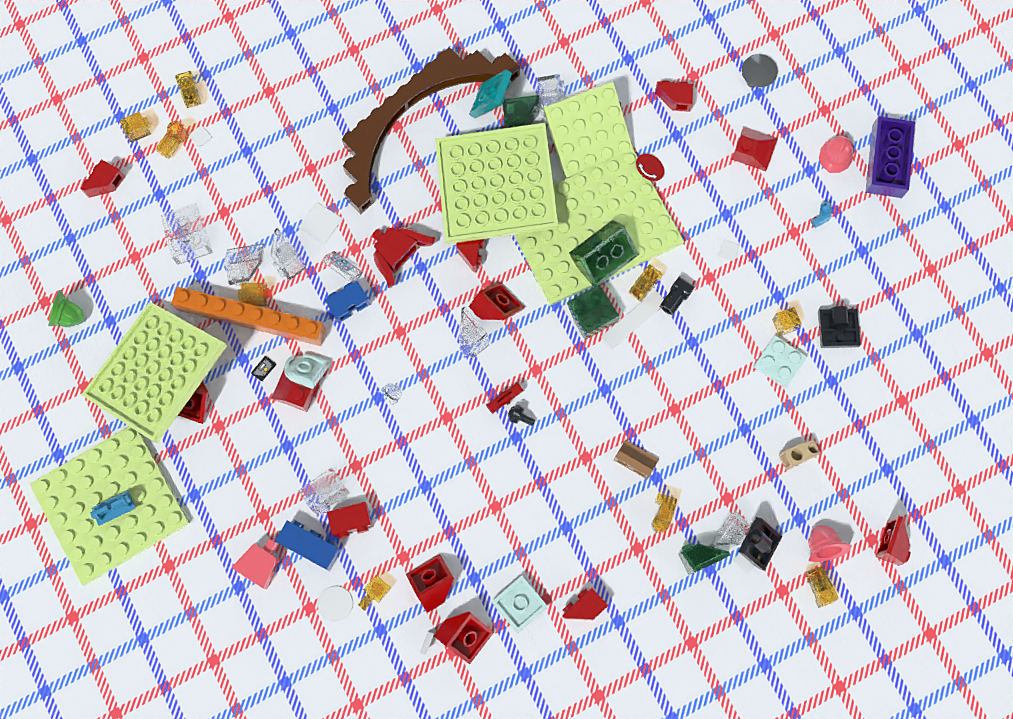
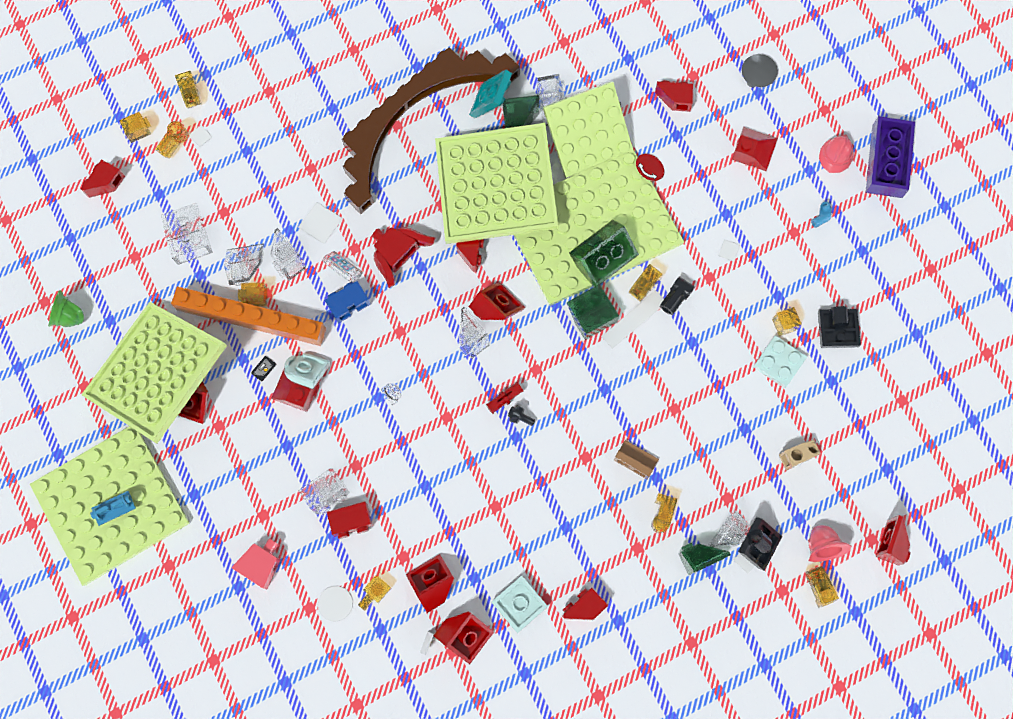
(308, 544): blue brick -> none

